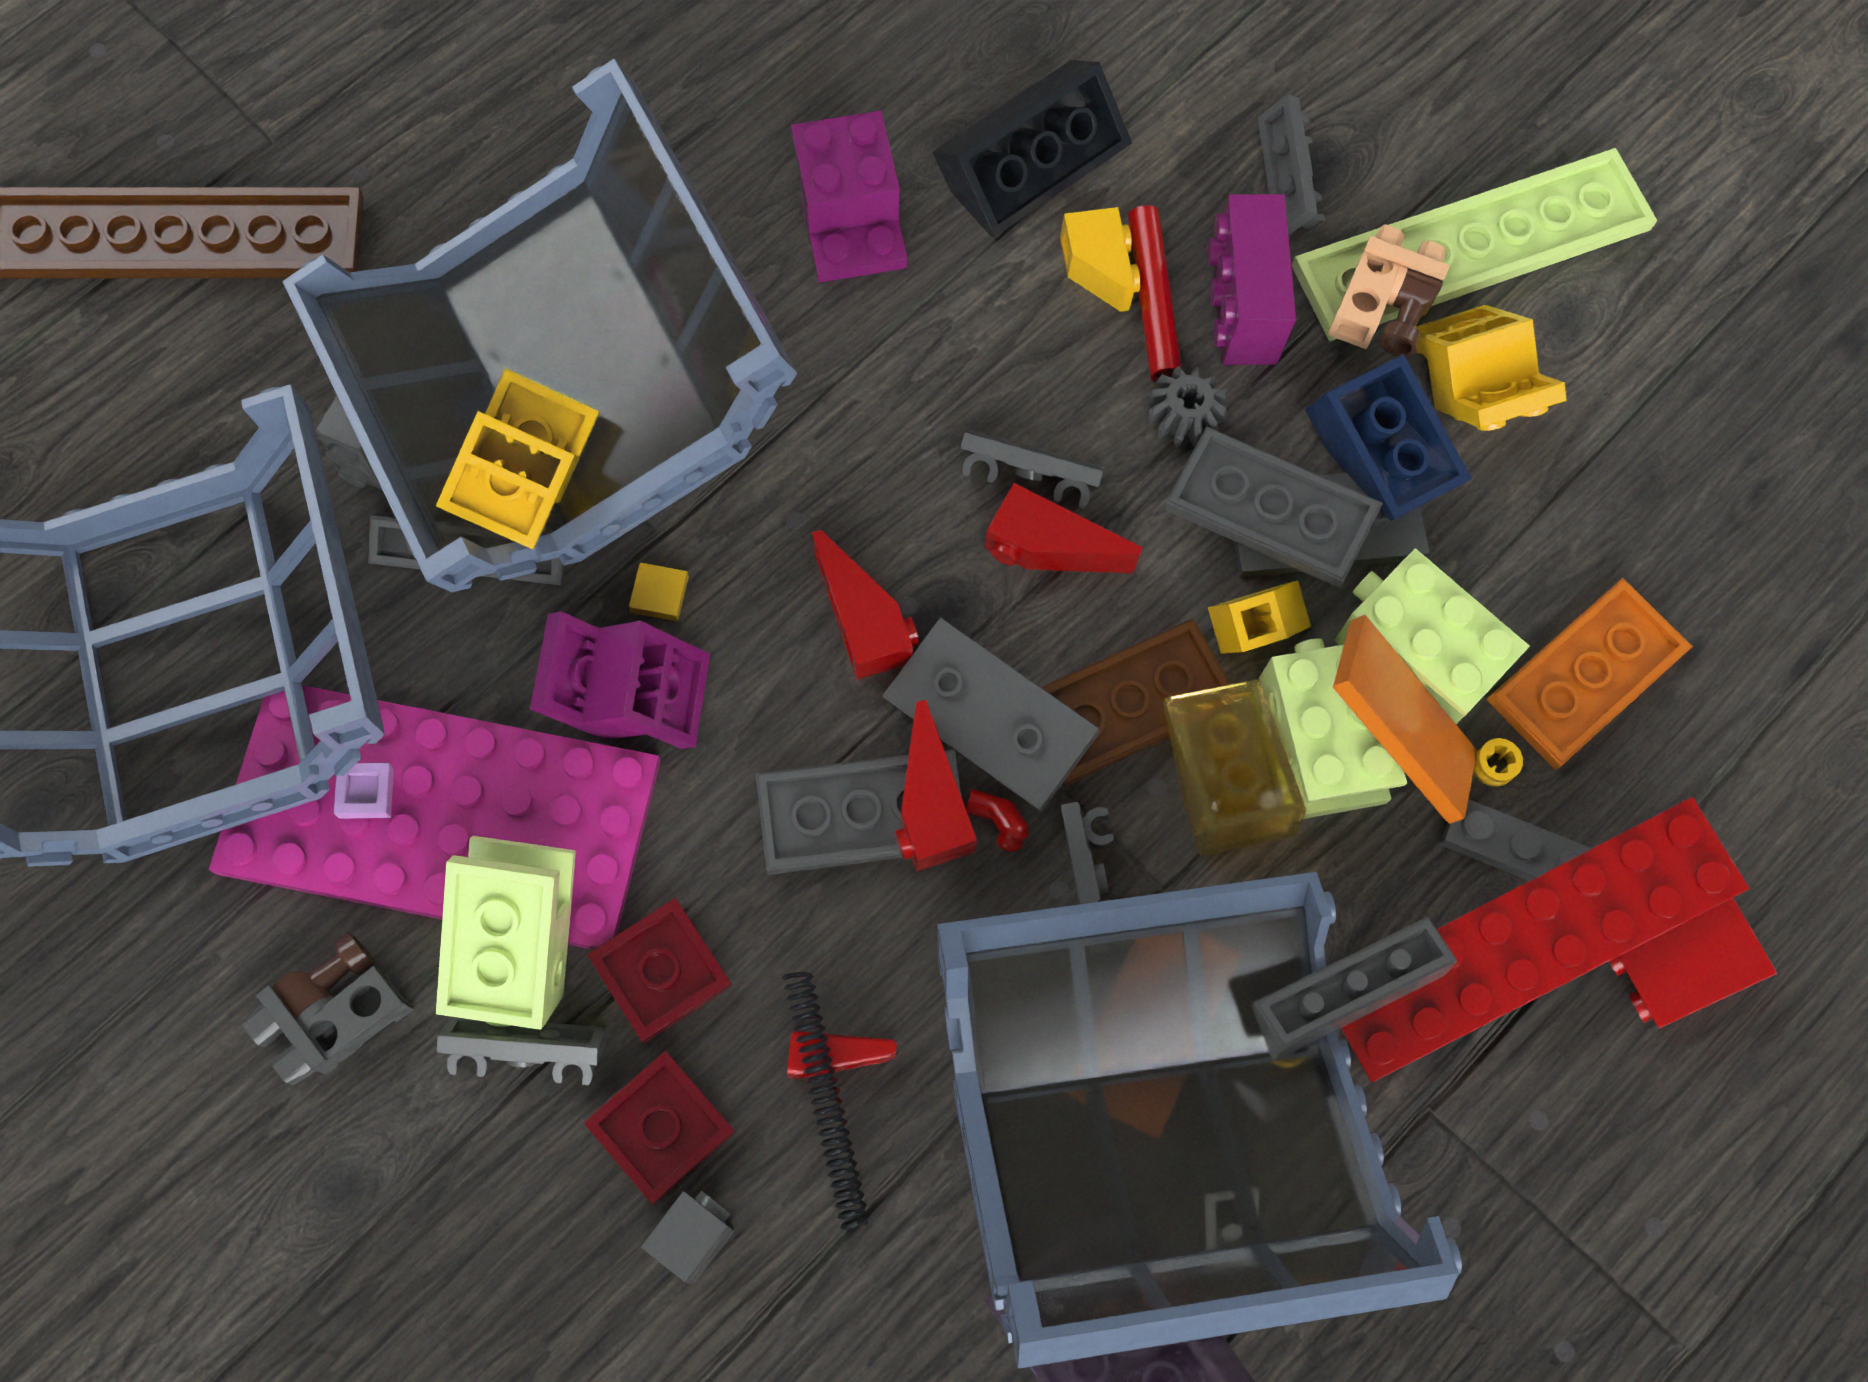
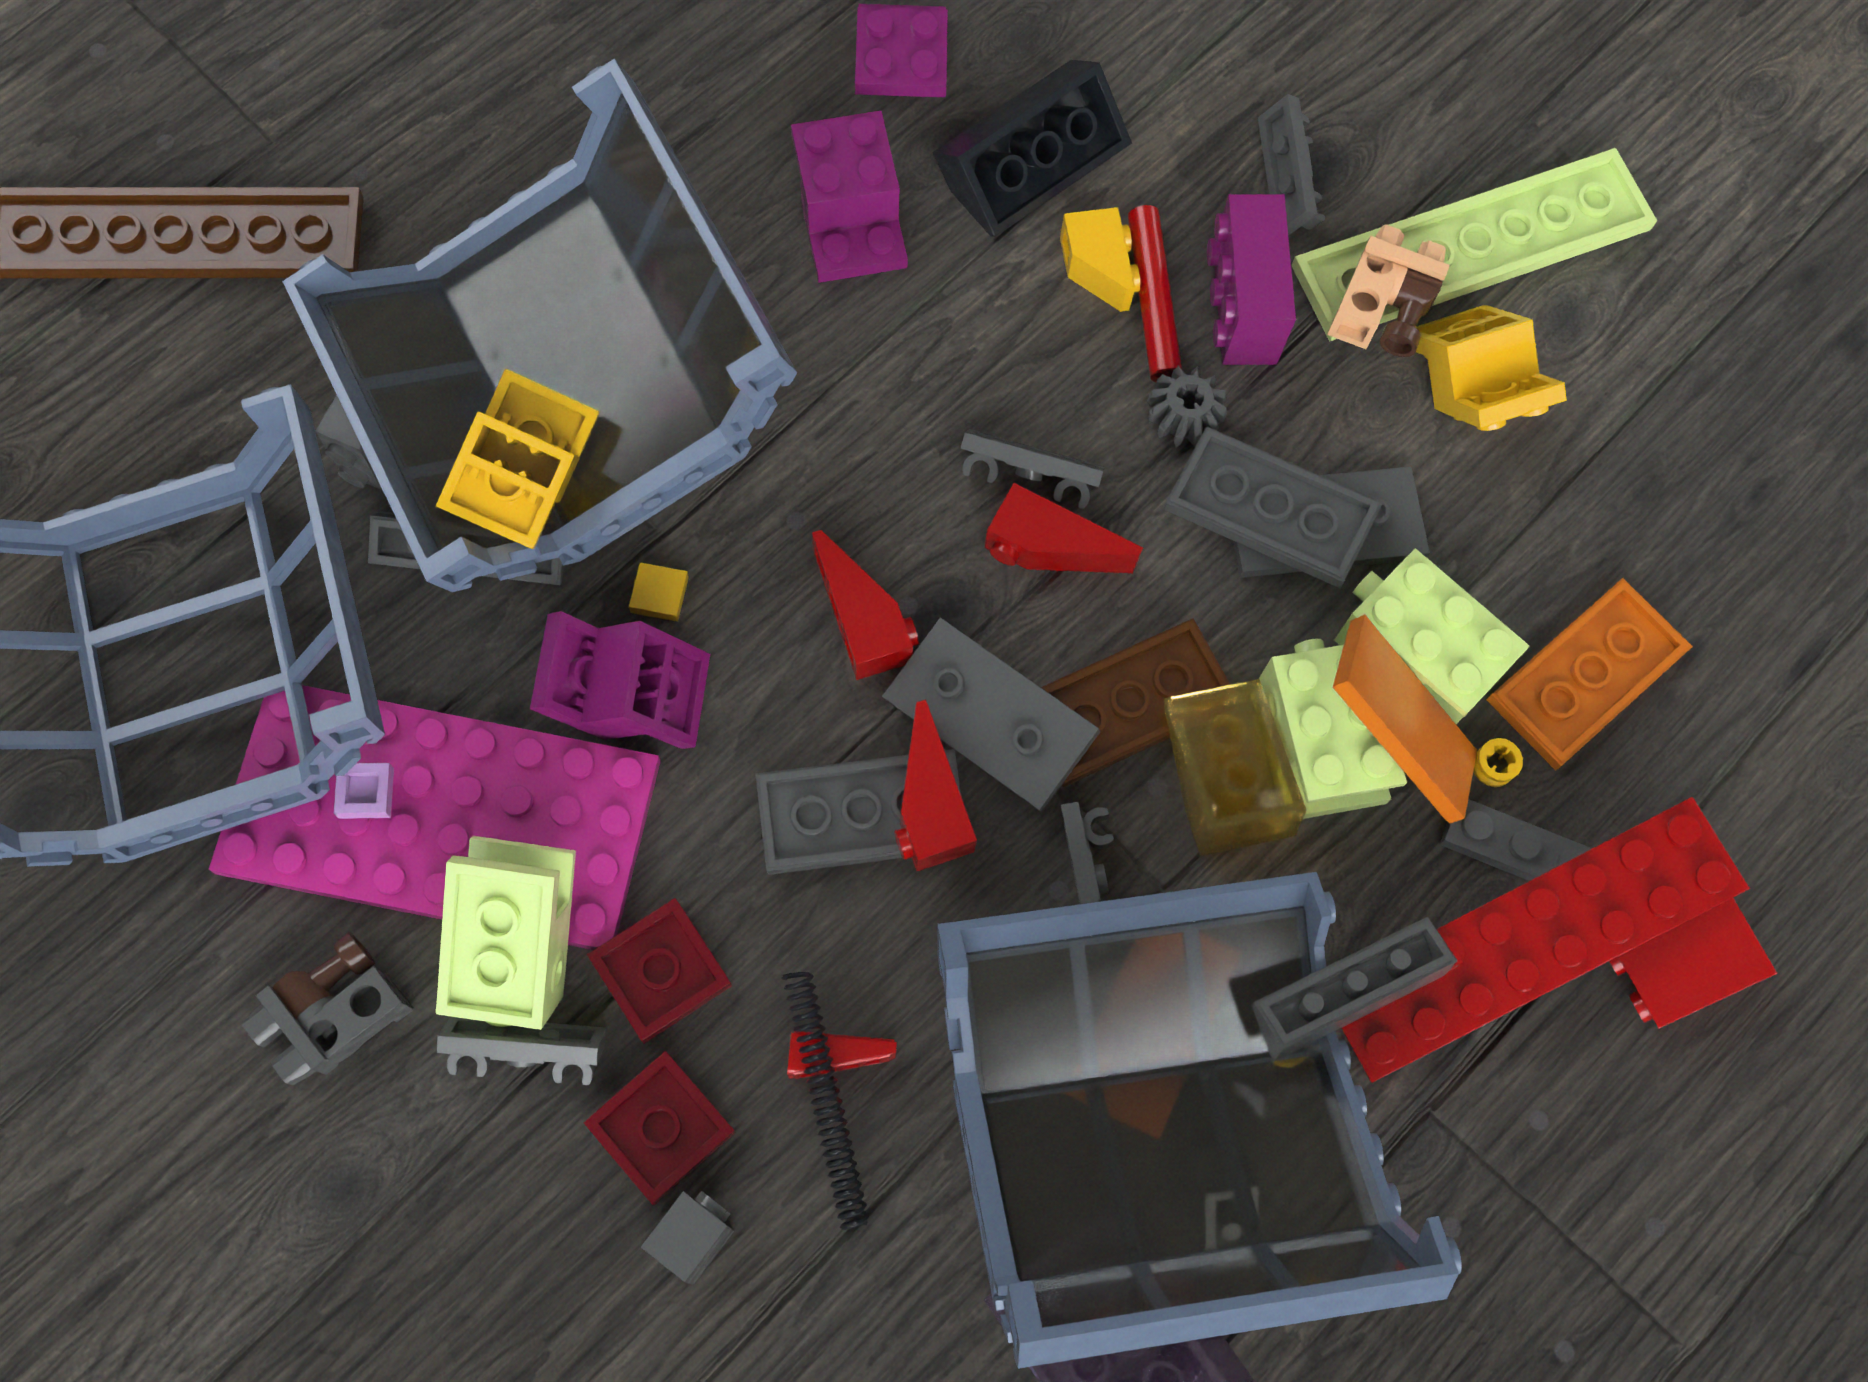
(901, 50): none -> magenta bracket
(1005, 816): red arm -> none
(1259, 618): yellow slope -> none
(1389, 438): dark blue slope -> none

